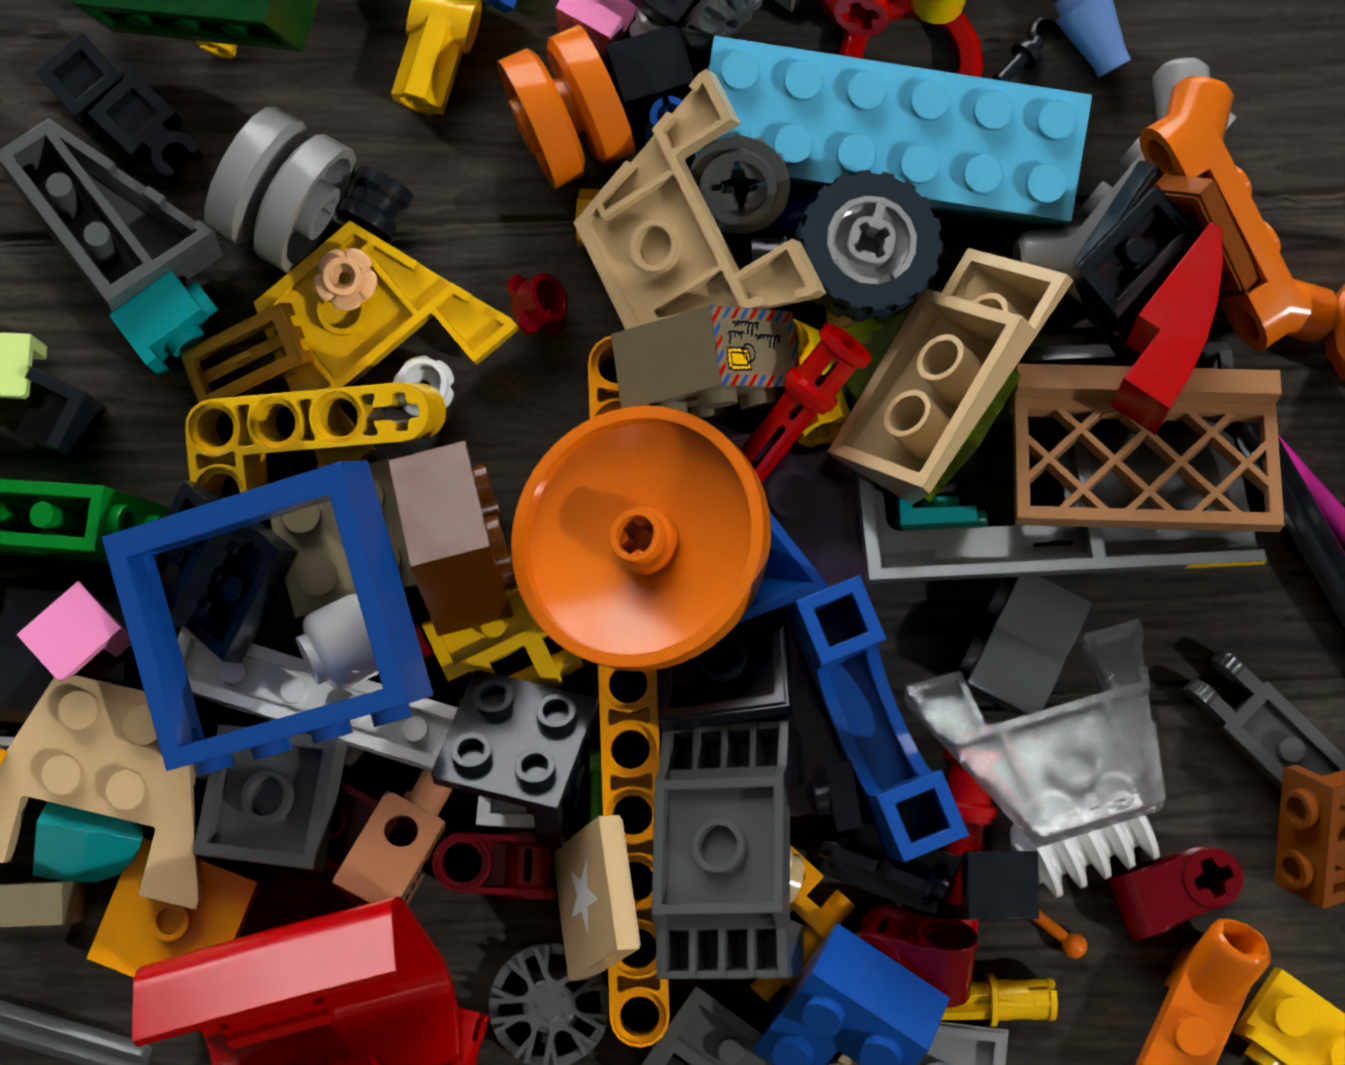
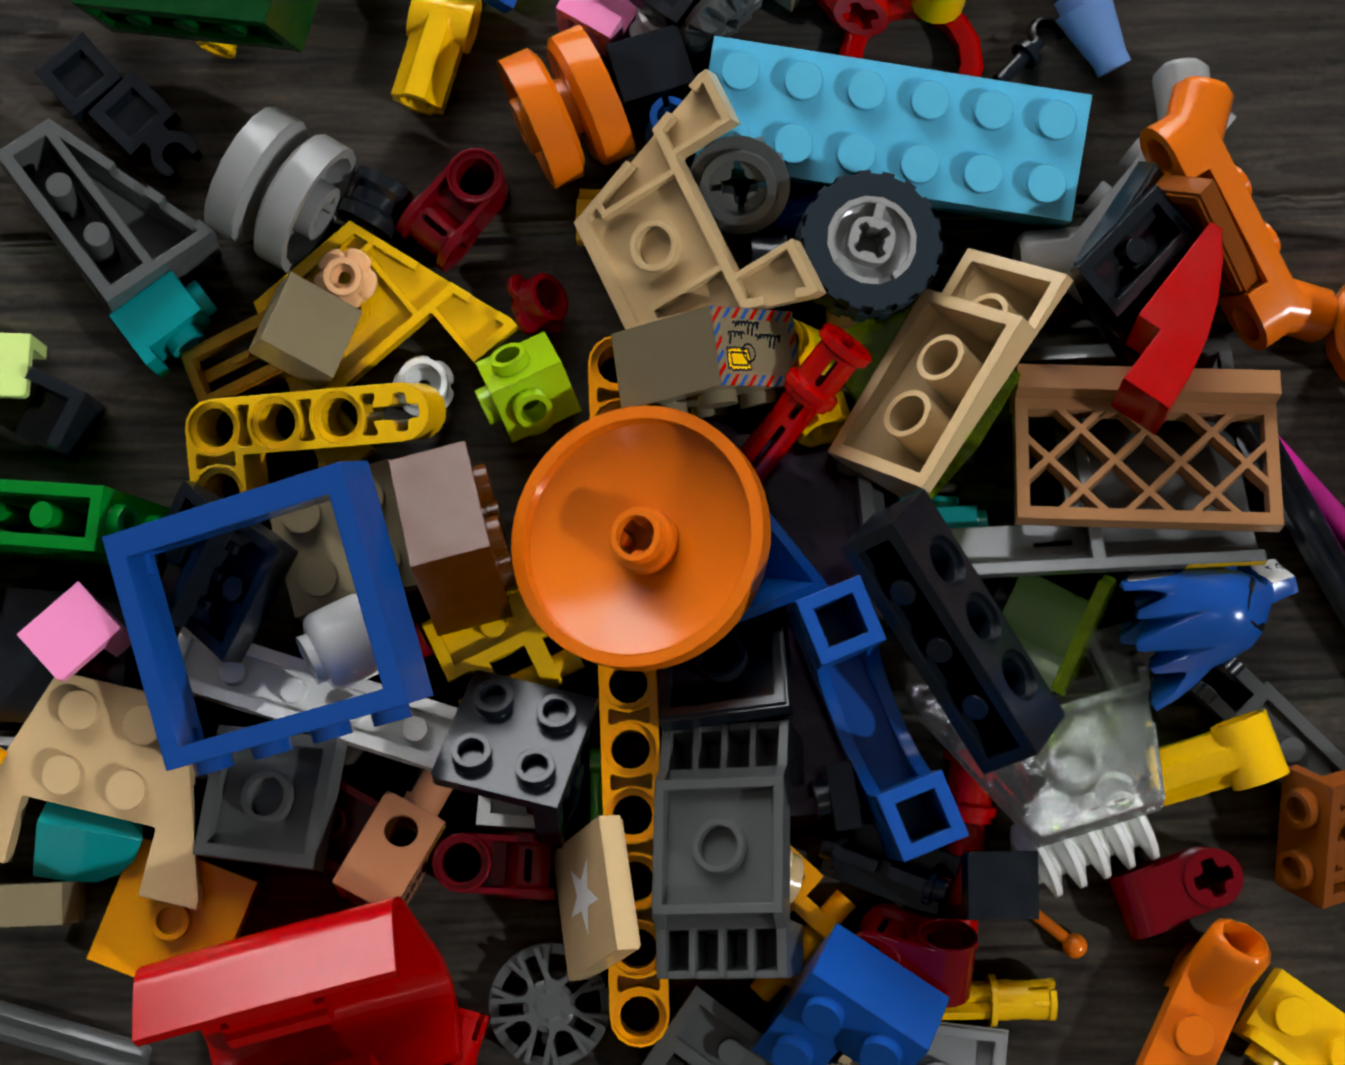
(305, 331): none -> dark tan piece
(452, 210): none -> dark red piece
(526, 387): none -> lime brick
(954, 632): none -> black brick
(1084, 634): none -> clear neon green piece
(1199, 619): none -> blue piece
(1234, 754): none -> yellow piece

